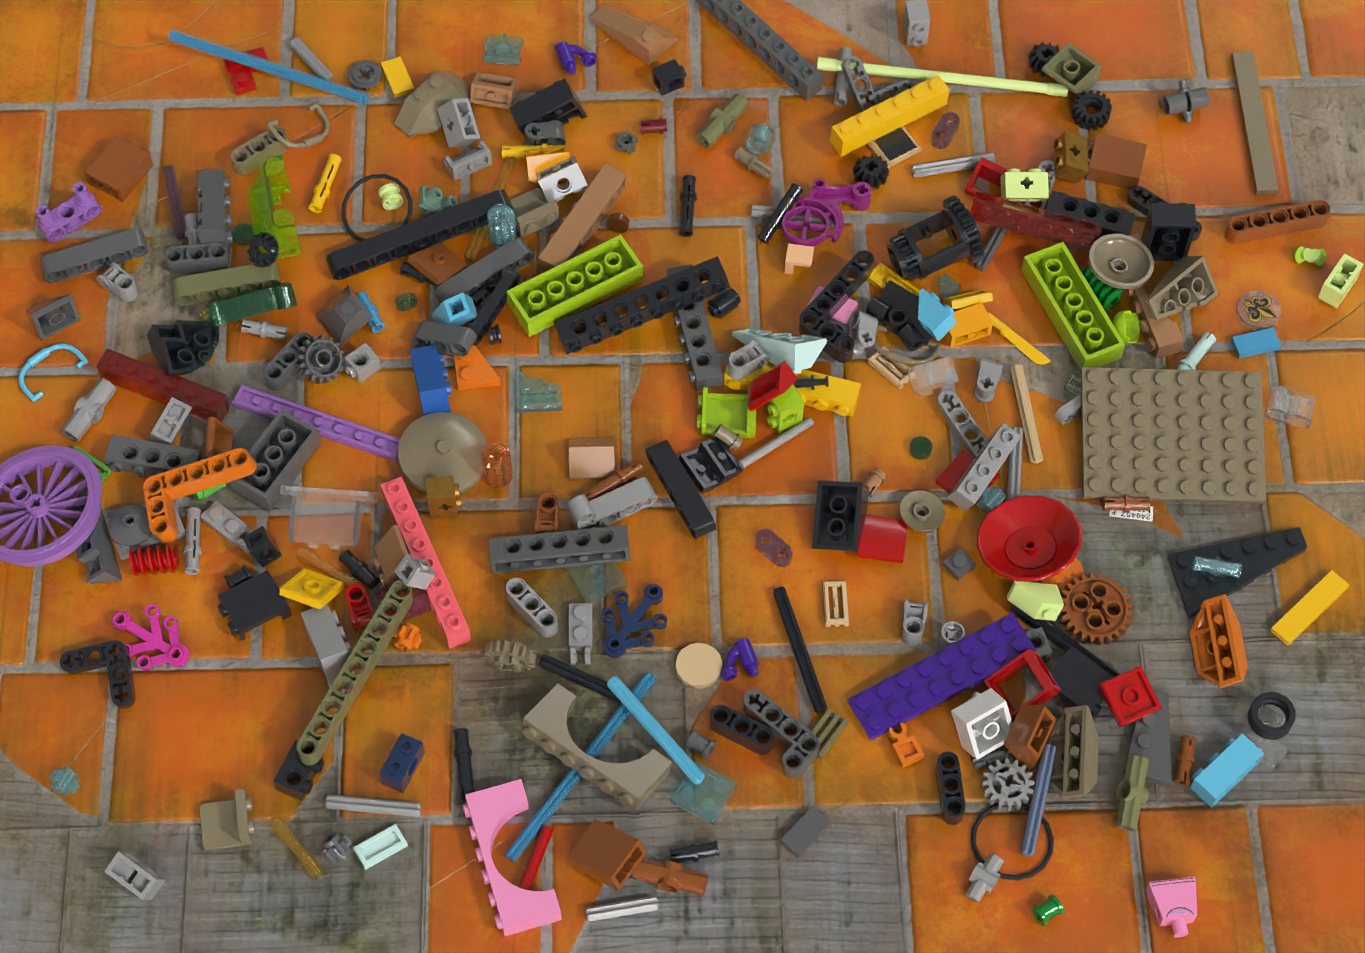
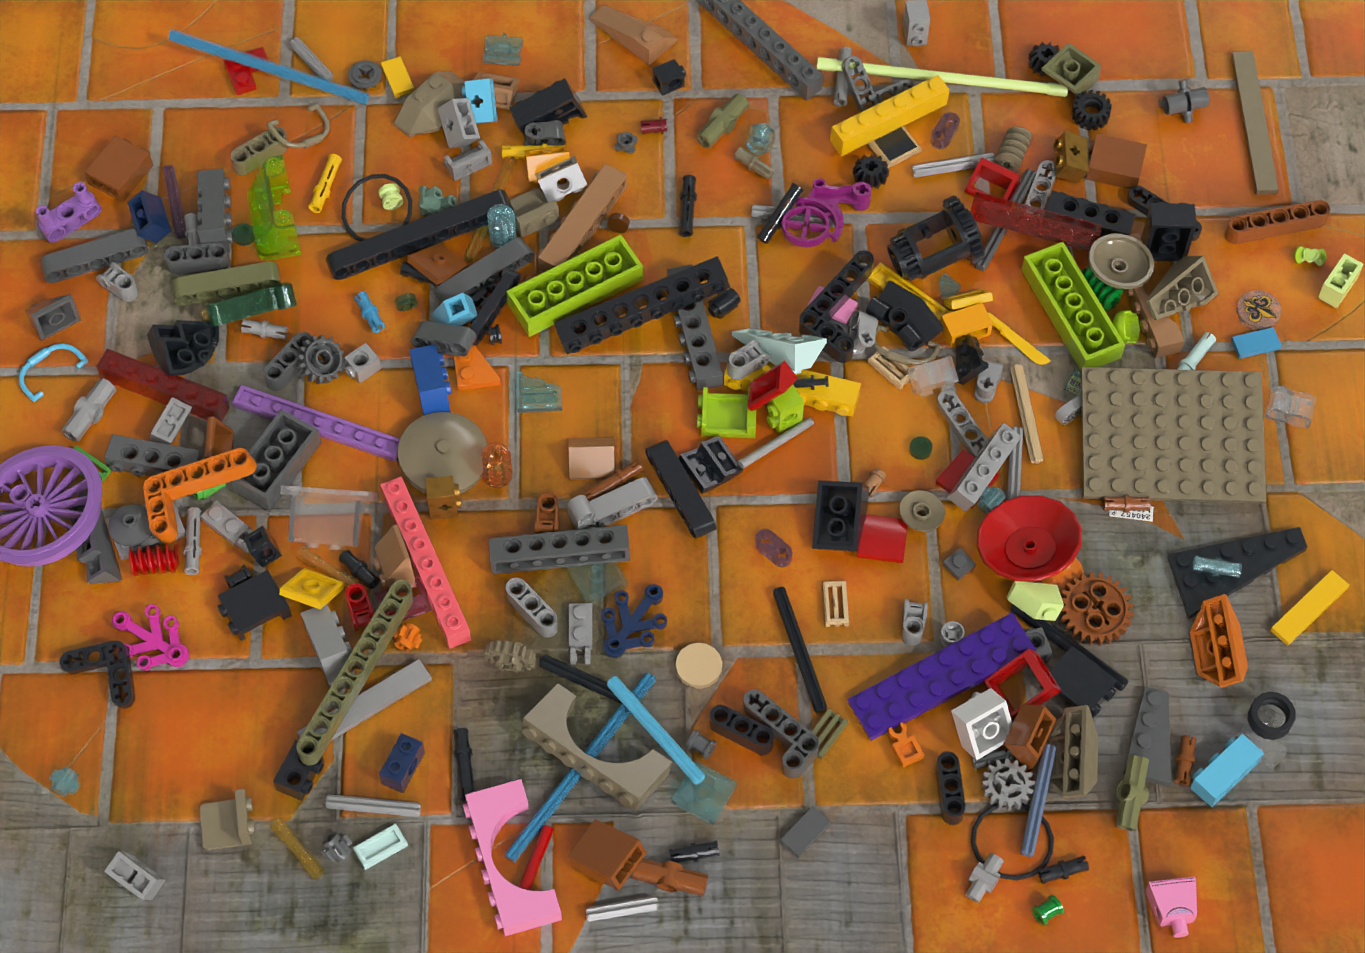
(149, 216): none -> dark blue brick
(270, 245): black gear -> none
(344, 315): dark grey slope -> none
(381, 696): none -> light grey tile
(415, 572): light grey brick -> none
(485, 90): none -> medium azure brick
(567, 60): dark purple plant -> none
(727, 436): dark tan pin -> none
(745, 652): dark purple plant -> none
(798, 255): light nougat panel -> none
(934, 316): medium azure slope -> none
(969, 359): none -> black wing
(1013, 148): none -> dark tan piece
(1013, 190): yellowish green brick -> none
(1063, 869): none -> black pin
(1130, 696): red plate -> none

